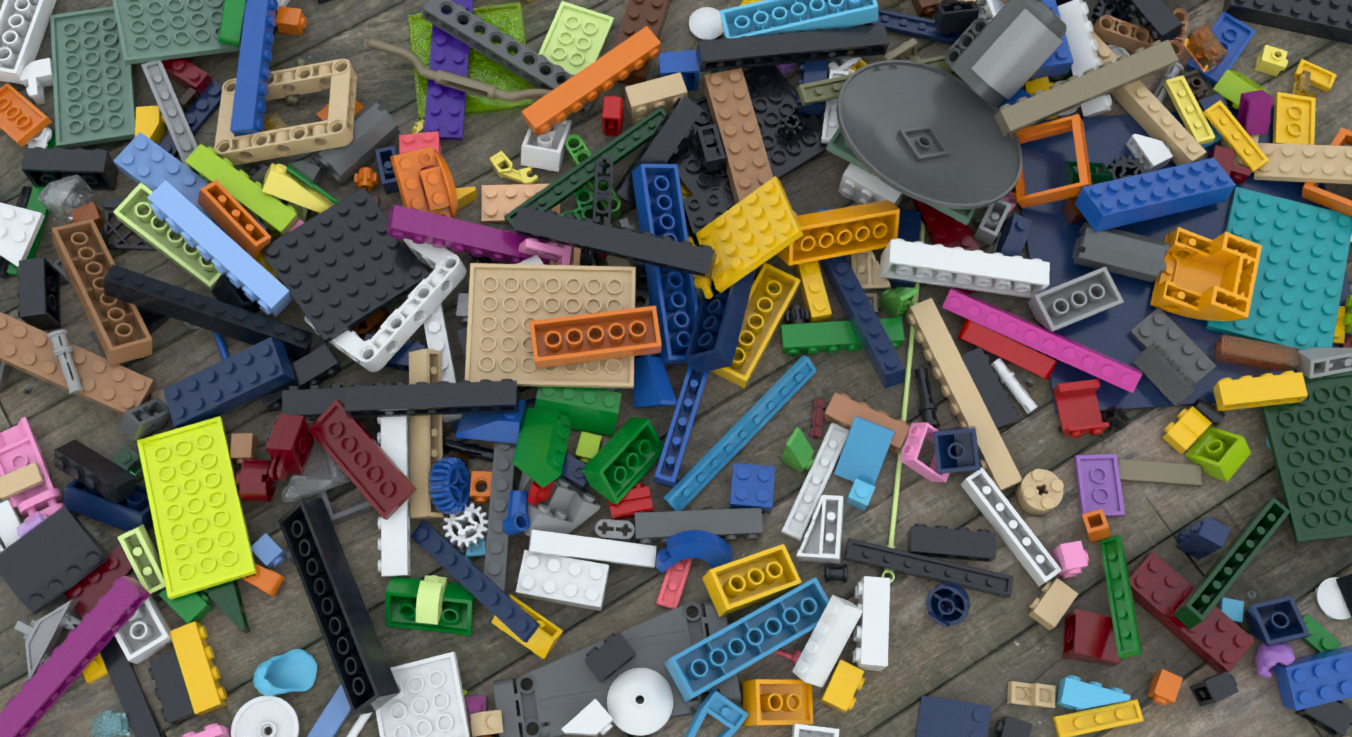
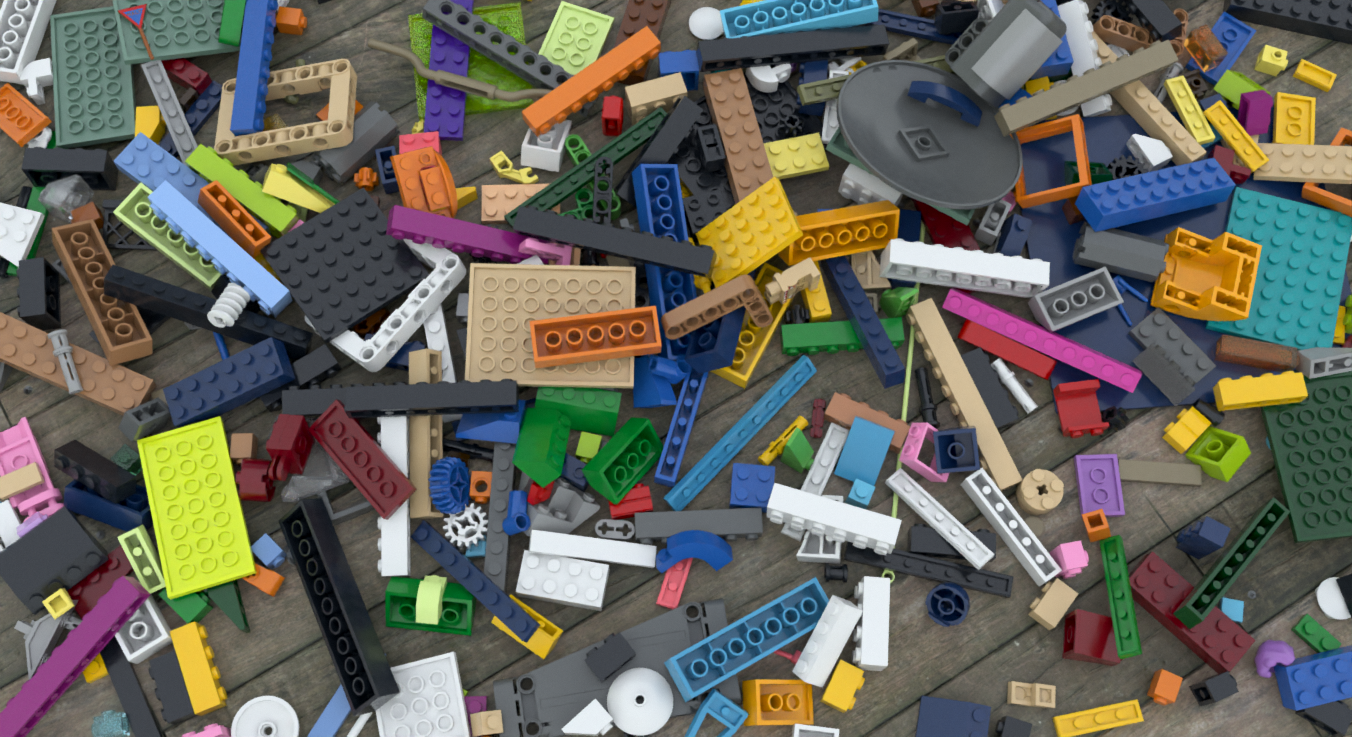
(58, 603): none -> light yellow slope
(136, 17): none -> piece
(228, 306): none -> white piece
(286, 673): medium azure hair -> none
(672, 370): none -> blue piece
(715, 304): none -> medium nougat beam
(751, 580): yellow brick -> none
(767, 79): none -> white brick
(776, 447): none -> yellow pin
(792, 281): none -> tan hips
(796, 156): none -> light yellow plate
(833, 519): none -> white brick
(939, 519): none -> white tile
(947, 96): none -> dark blue slope
(1081, 695): medium azure slope -> none
(1122, 287): none -> blue plant
(1276, 621): dark blue slope -> none
(1303, 84): clear yellow bracket -> none

